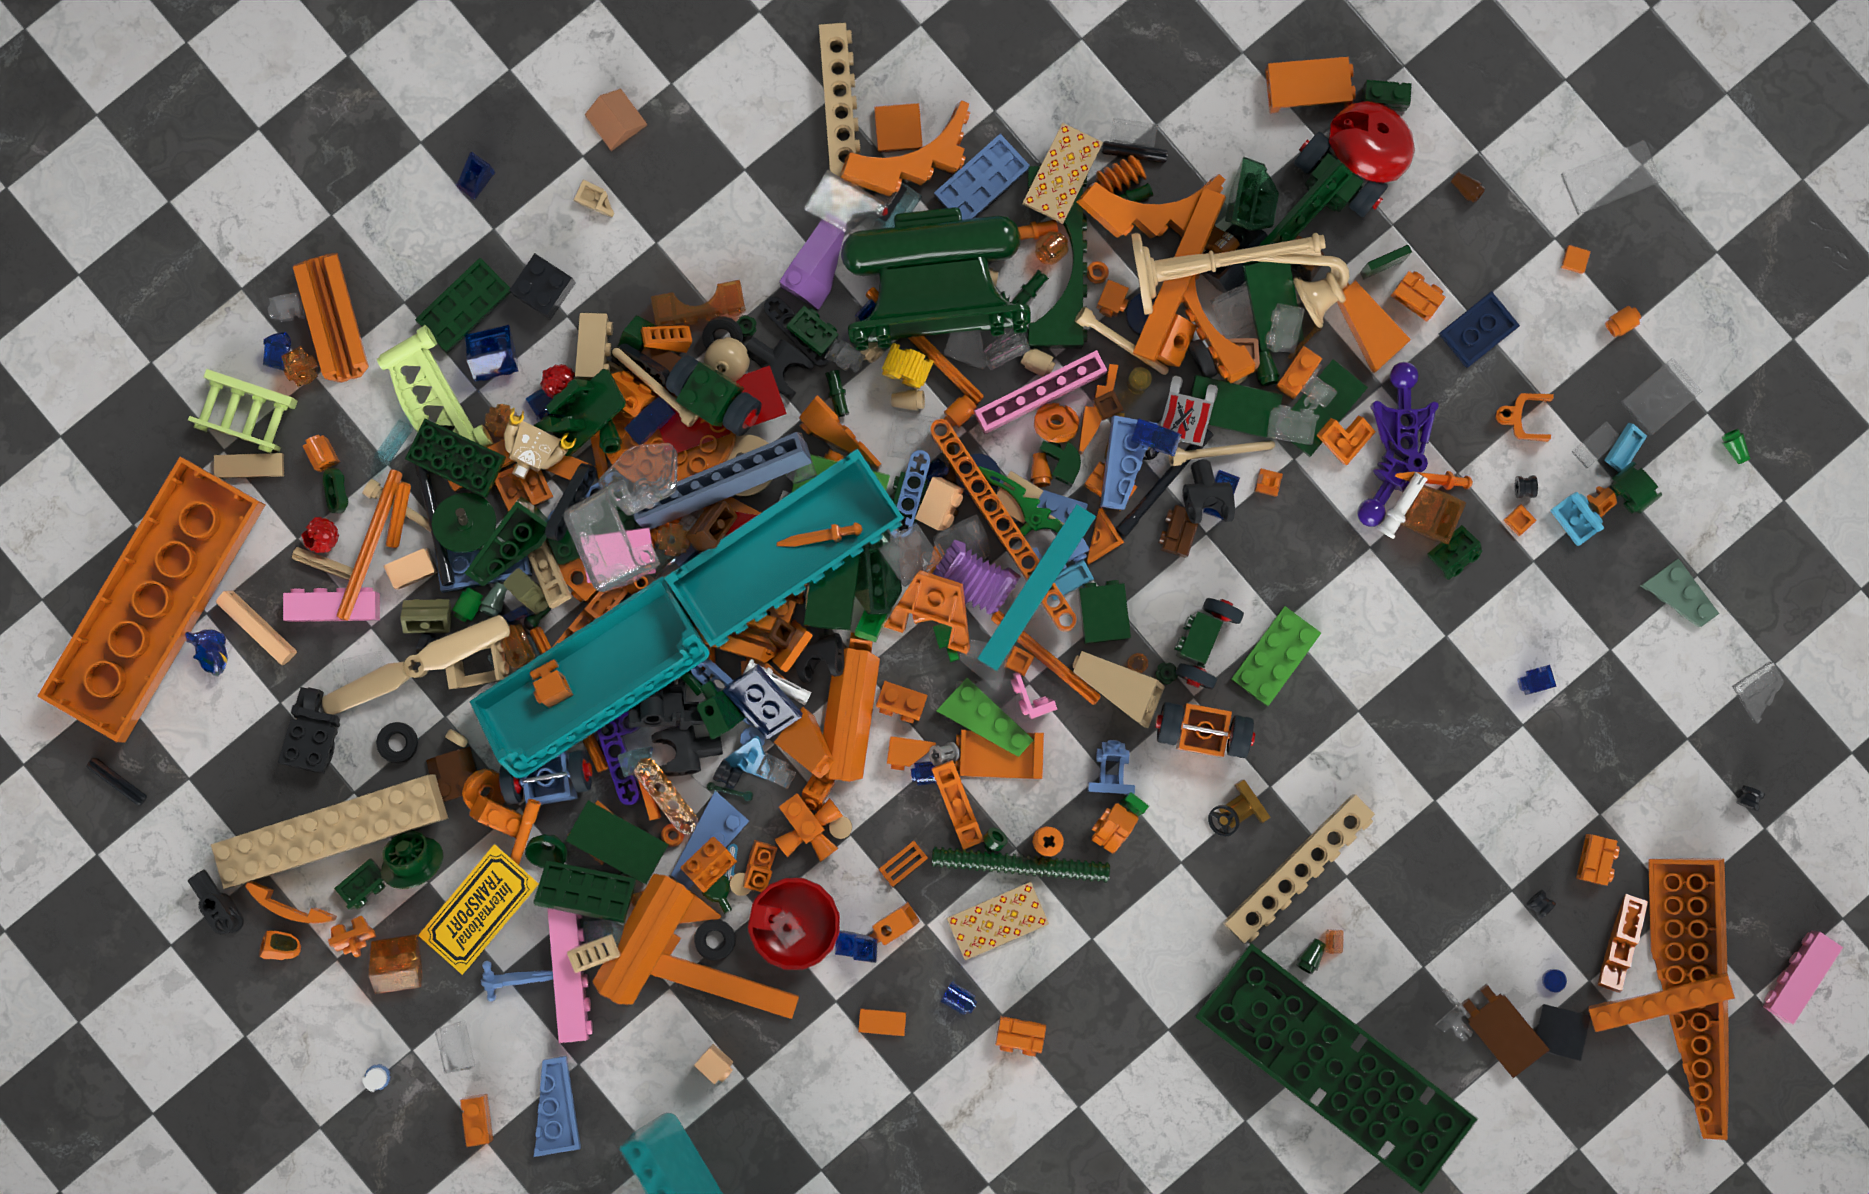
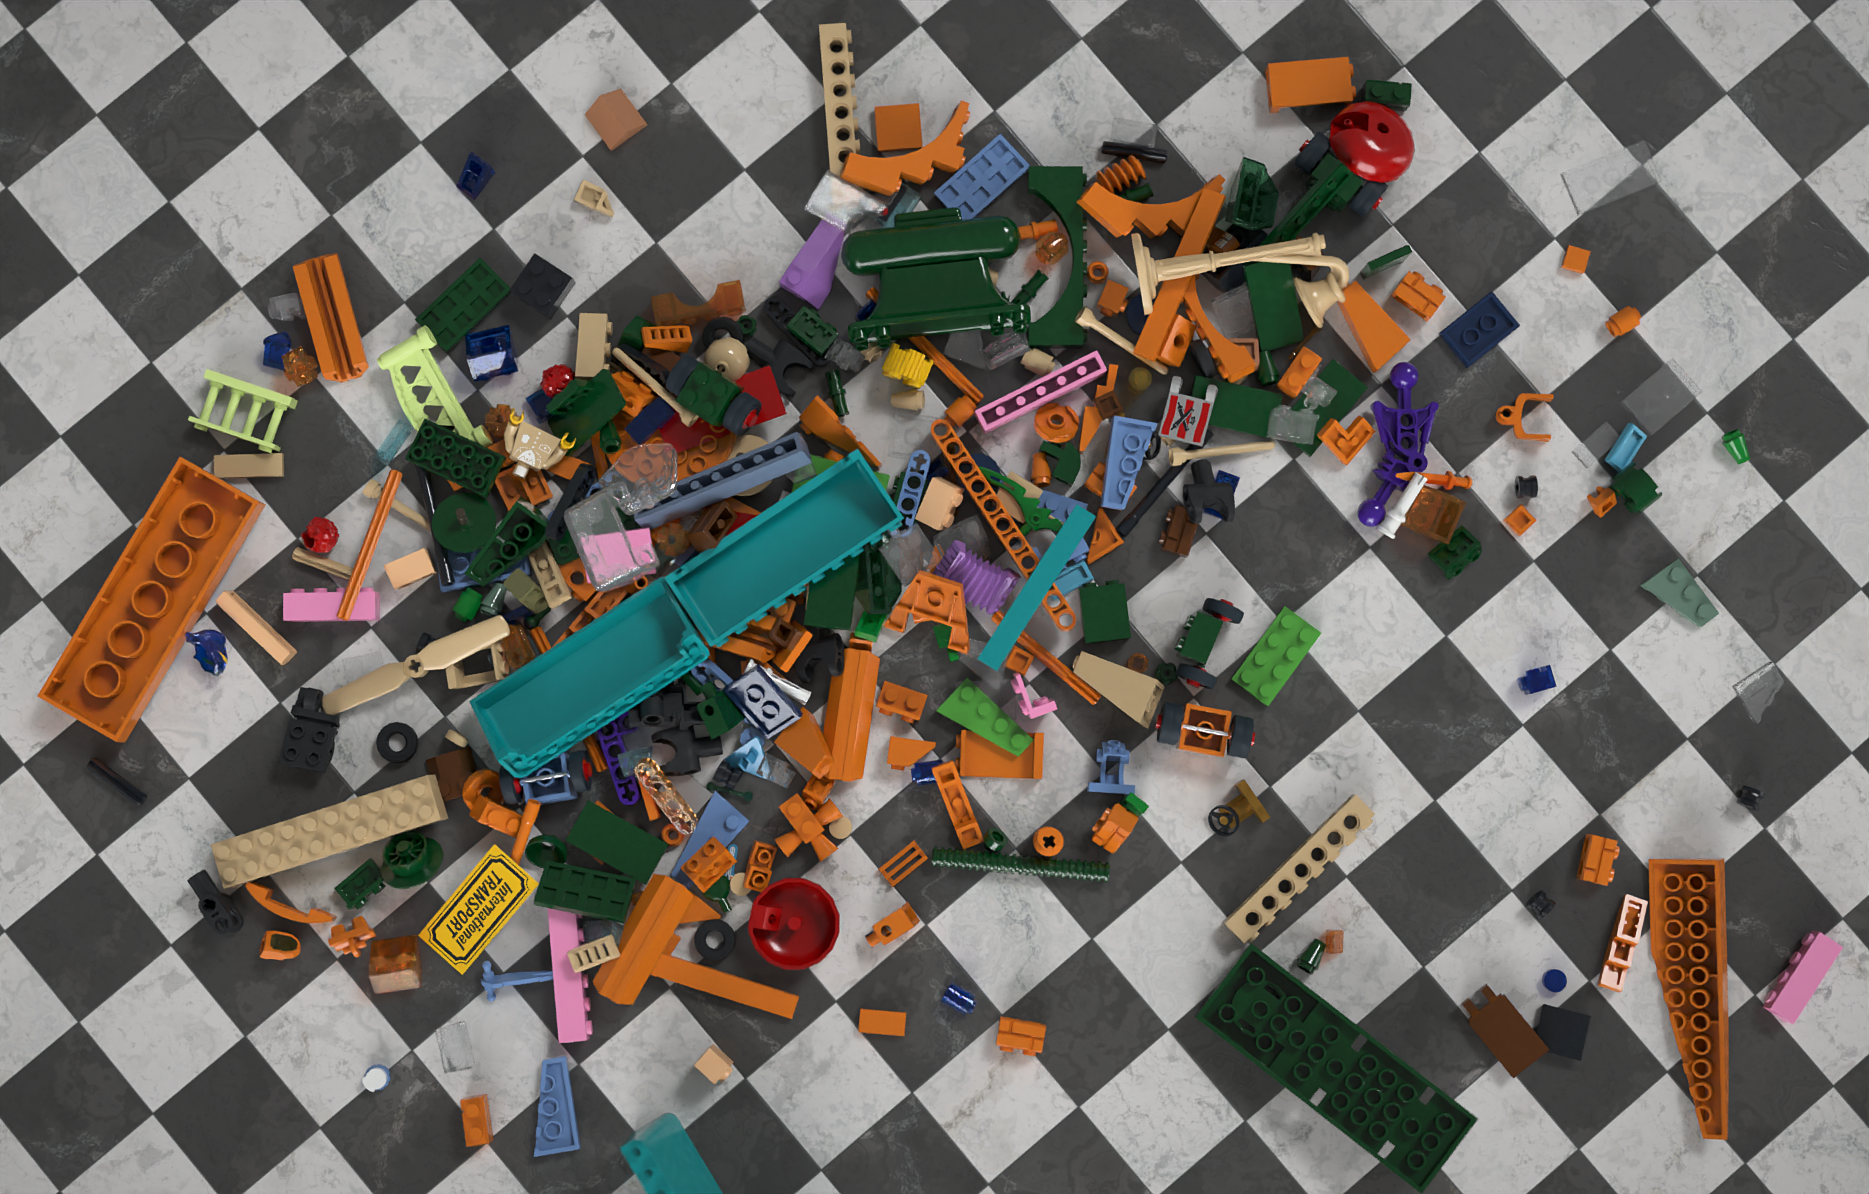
(320, 453): orange brick -> none
(335, 490): dark green plate -> none
(398, 514): orange axle -> none
(426, 616): olive brick -> none
(552, 686): orange brick -> none
(560, 425): dark green slope -> none
(791, 937): clear brick -> none
(834, 533): orange sword -> none
(857, 946): clear blue slope -> none
(943, 752): light grey bush -> none
(997, 921): tan tile -> none
(1062, 173): tan tile -> none
(1156, 437): clear blue slope -> none
(1268, 482): orange tile -> none
(1285, 328): clear bracket -> none
(1453, 1019): clear bracket -> none
(1468, 187): reddish brown cone -> none
(1577, 518): medium azure bracket -> none
(1661, 1003): orange arch -> none

